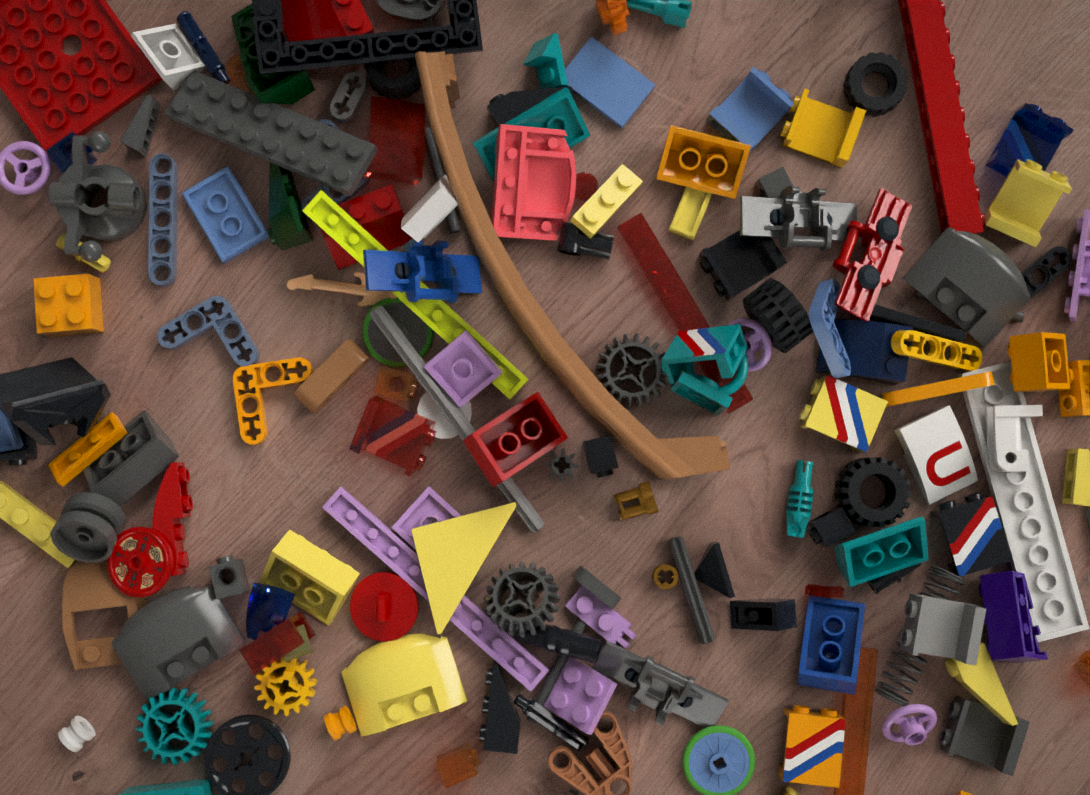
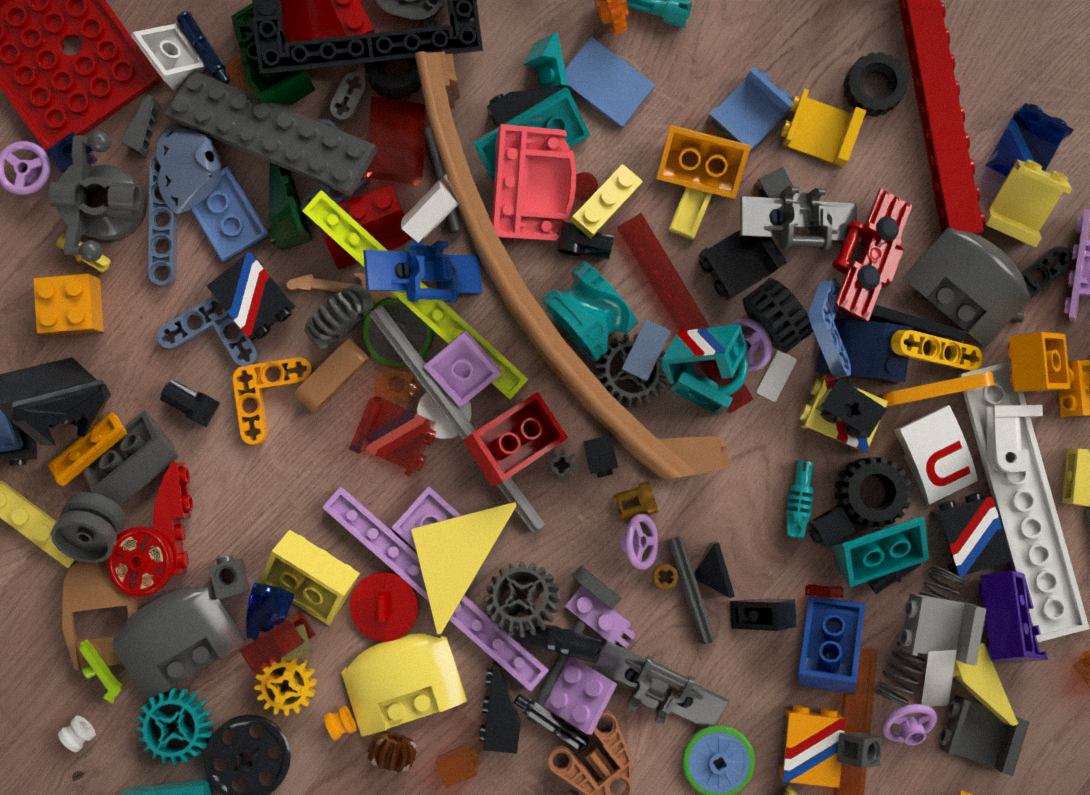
(99, 668): none -> lime piece
(186, 167): none -> sand blue piece
(195, 405): none -> black piece
(251, 297): none -> panel
(339, 316): none -> dark grey gear
(392, 751): none -> reddish brown gear
(590, 310): none -> teal piece
(635, 541): none -> lavender piece
(646, 350): none -> sand blue tile
(776, 376): none -> white sticker
(859, 749): none -> dark grey brick
(866, 410): none -> black brick
(938, 678): none -> white sticker

